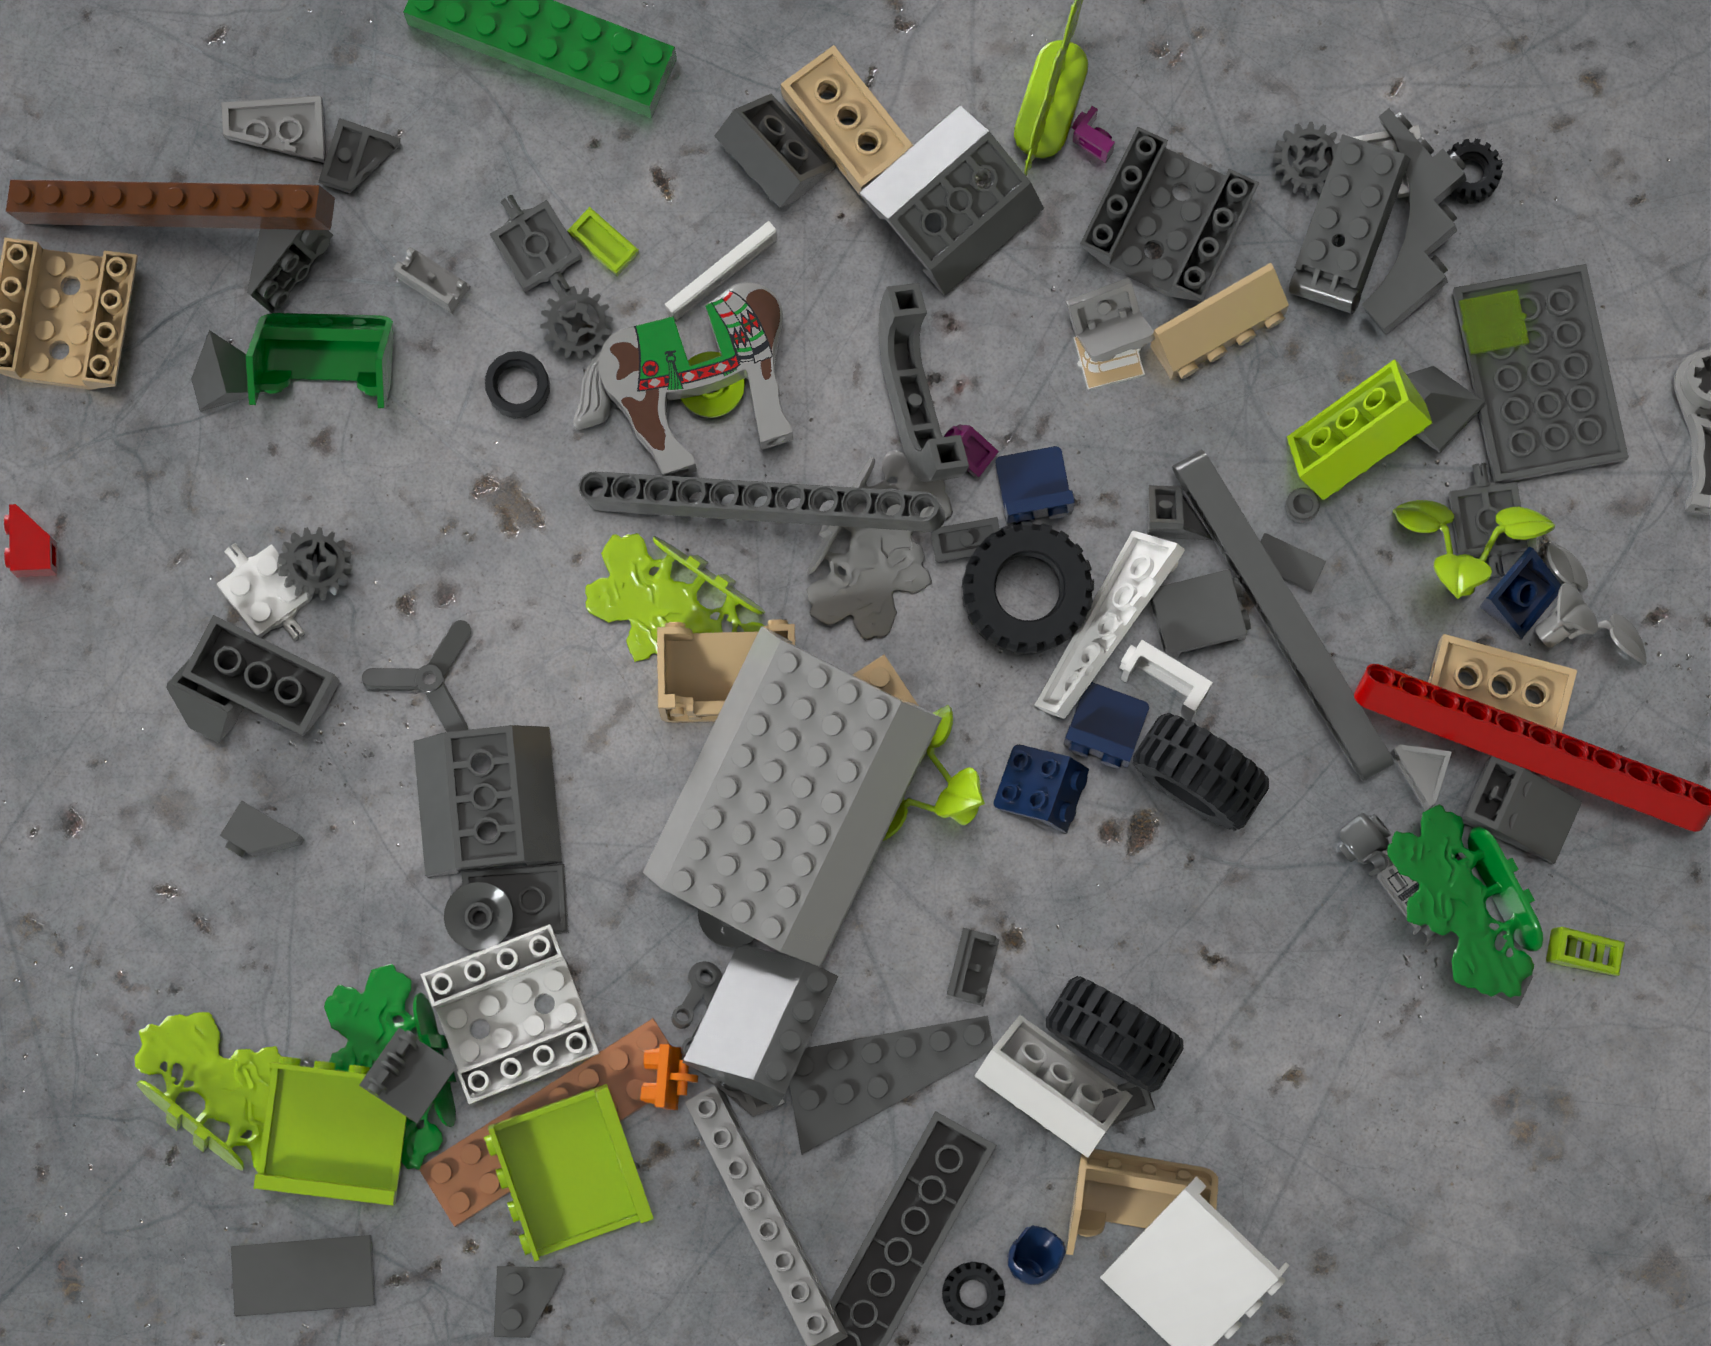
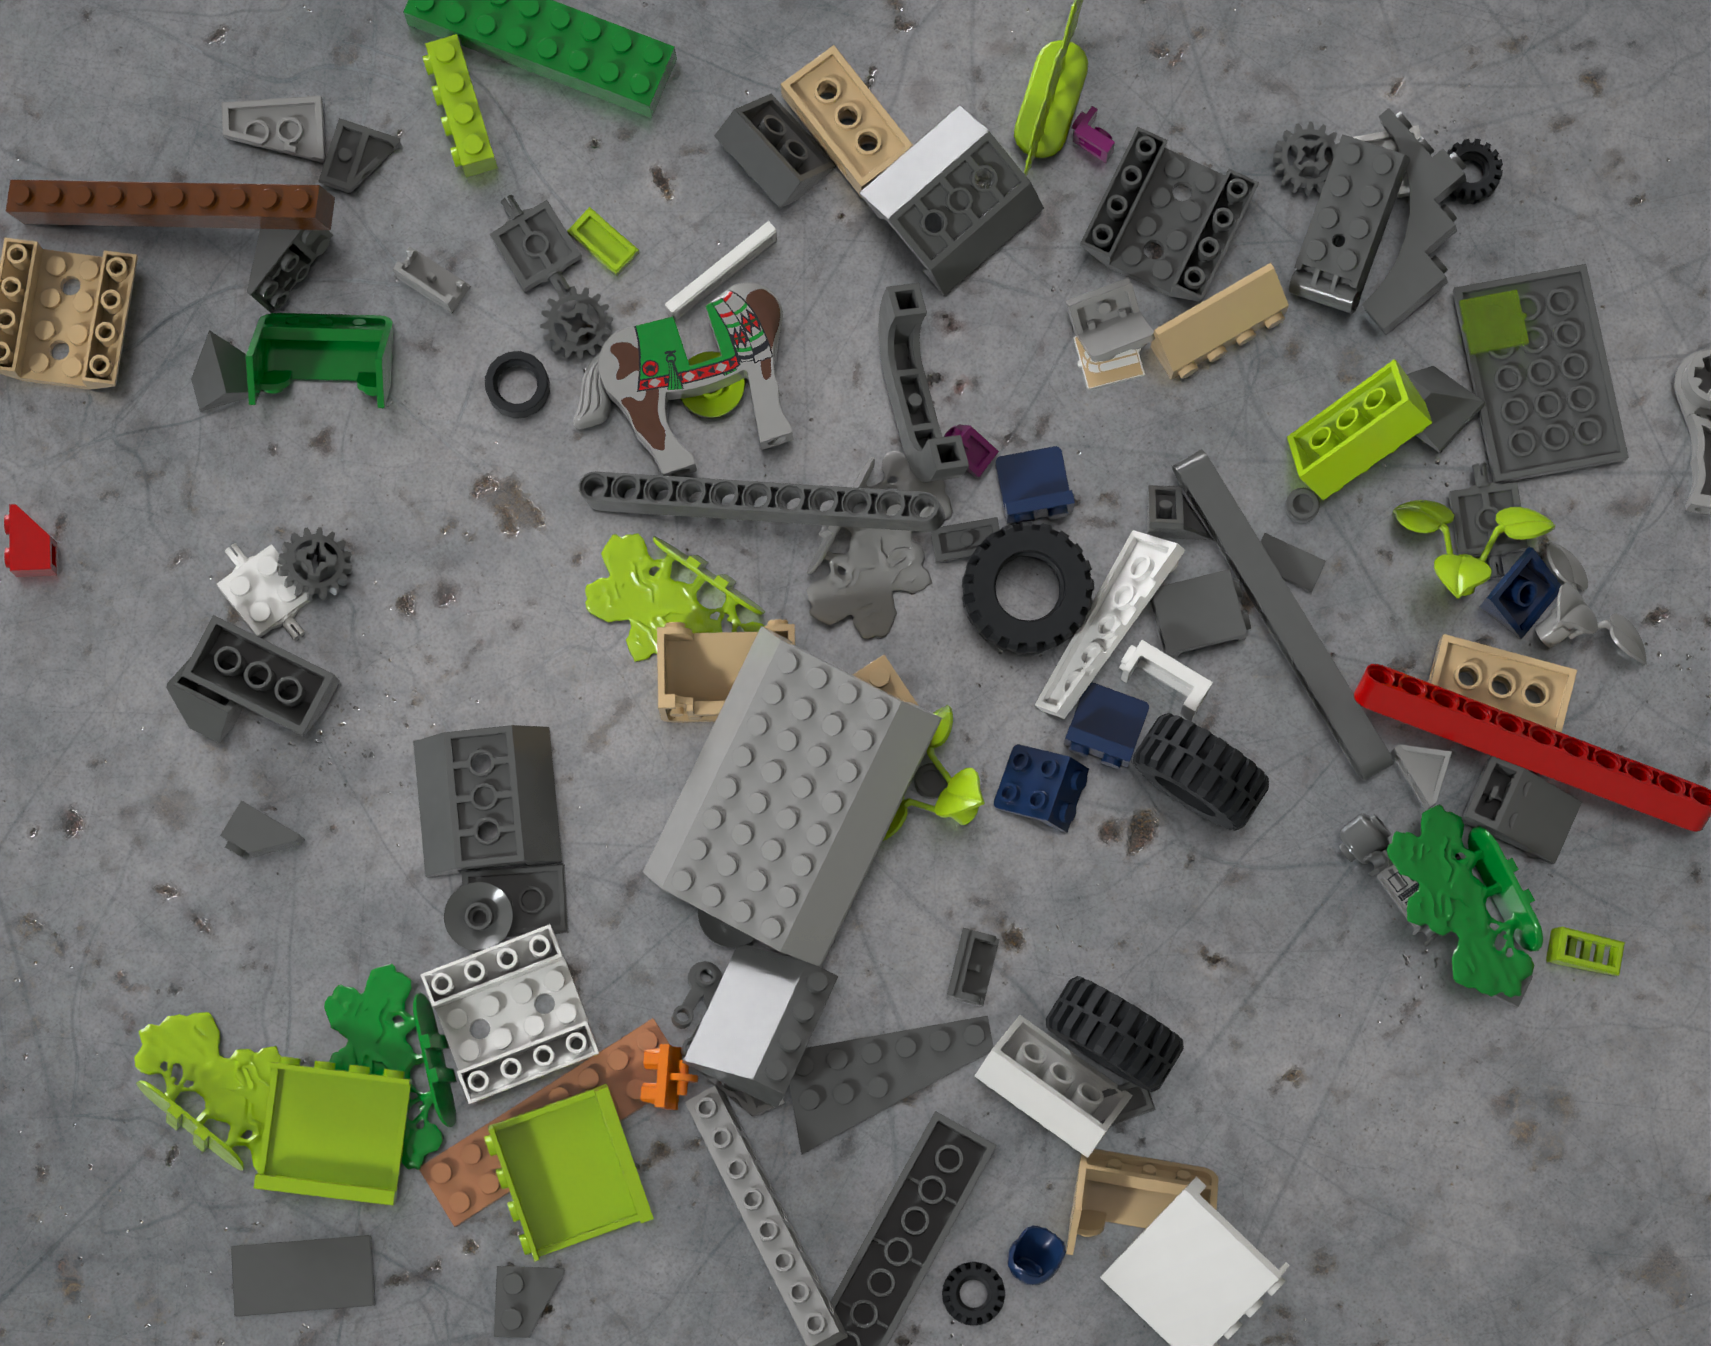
(408, 1075): dark grey hinge -> none
(414, 678): dark grey piece -> none
(461, 106): none -> lime brick
(929, 781): none -> dark grey tile

